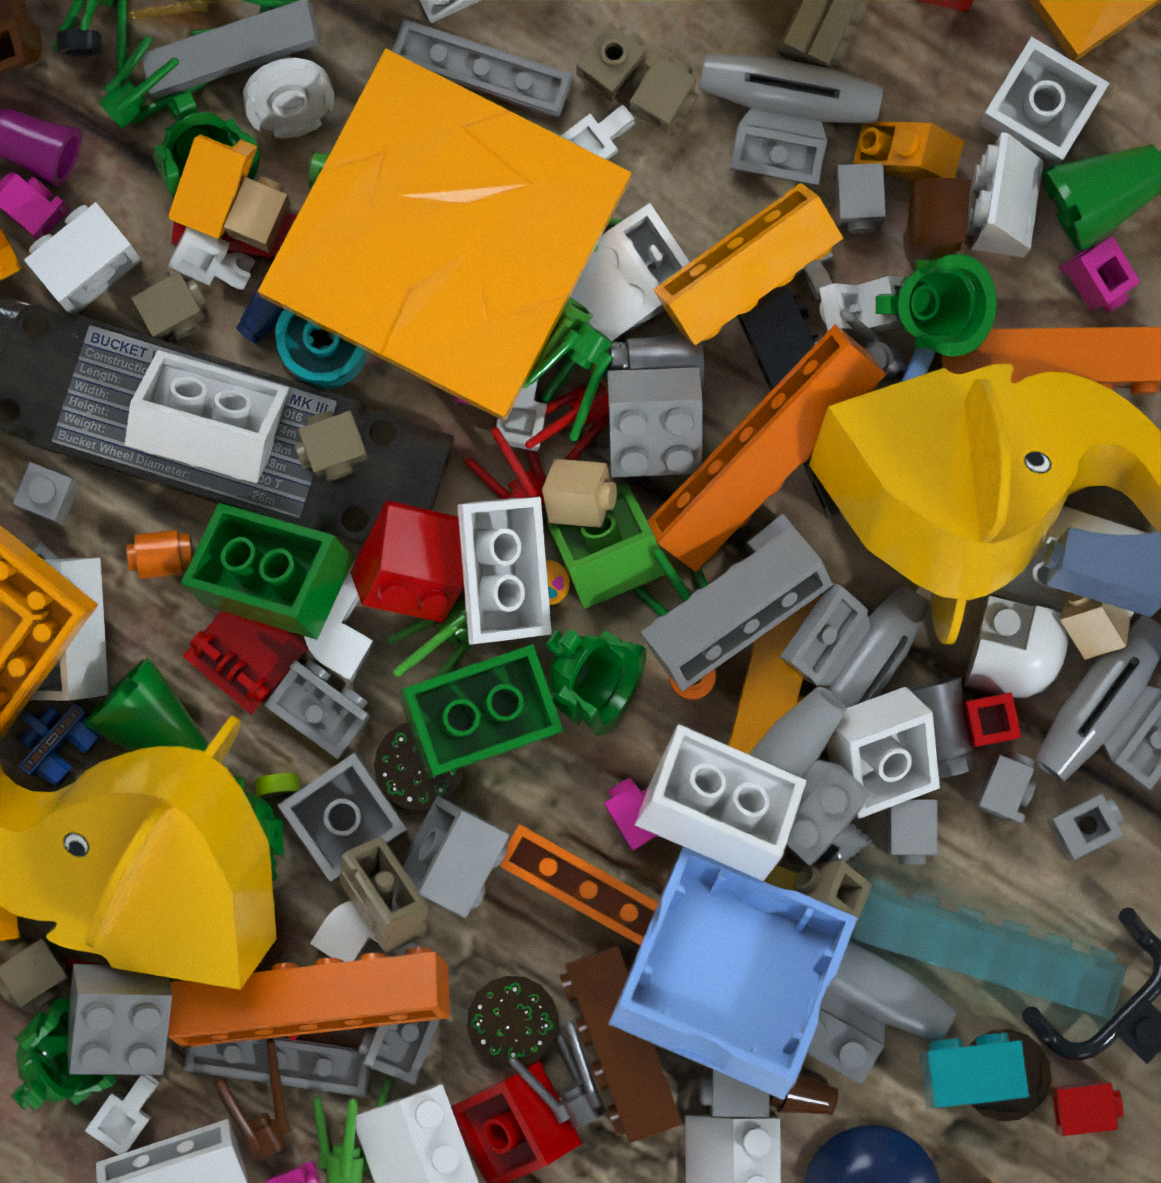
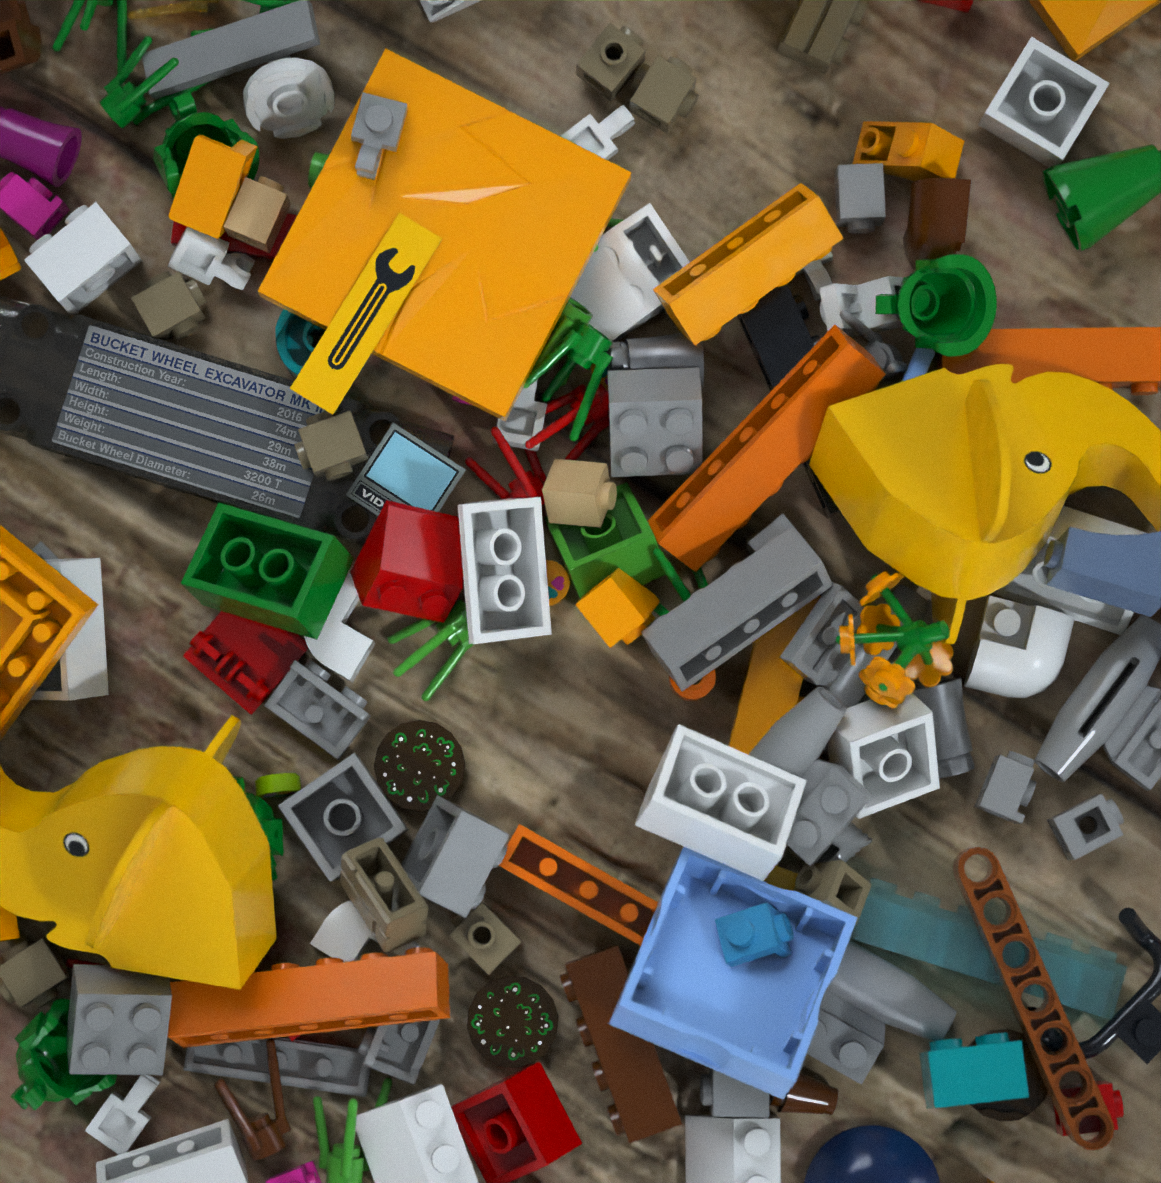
(45, 758): blue hips -> none
(46, 494): light grey brick -> none
(78, 43): black tile -> none
(145, 713): green cone -> none
(160, 554): orange brick -> none
(205, 416): white slope -> none
(258, 318): dark blue cone -> none
(366, 313): none -> yellow sticker
(378, 128): none -> light grey plate
(405, 473): none -> medium azure sticker
(480, 711): green brick -> none
(485, 69): light grey tile -> none
(488, 954): none -> dark tan brick
(580, 1099): flat silver plant -> none
(594, 677): green helmet -> none
(618, 608): none -> light orange slope
(624, 810): dark pink brick -> none
(754, 934): none -> dark azure bracket
(787, 105): light grey plate -> none
(912, 831): light grey brick -> none
(915, 640): none -> light orange plant
(991, 720): red brick -> none
(1007, 198): white slope -> none
(1049, 1014): none -> dark orange beam
(1094, 625): tan brick -> none
(1101, 275): dark pink brick -> none

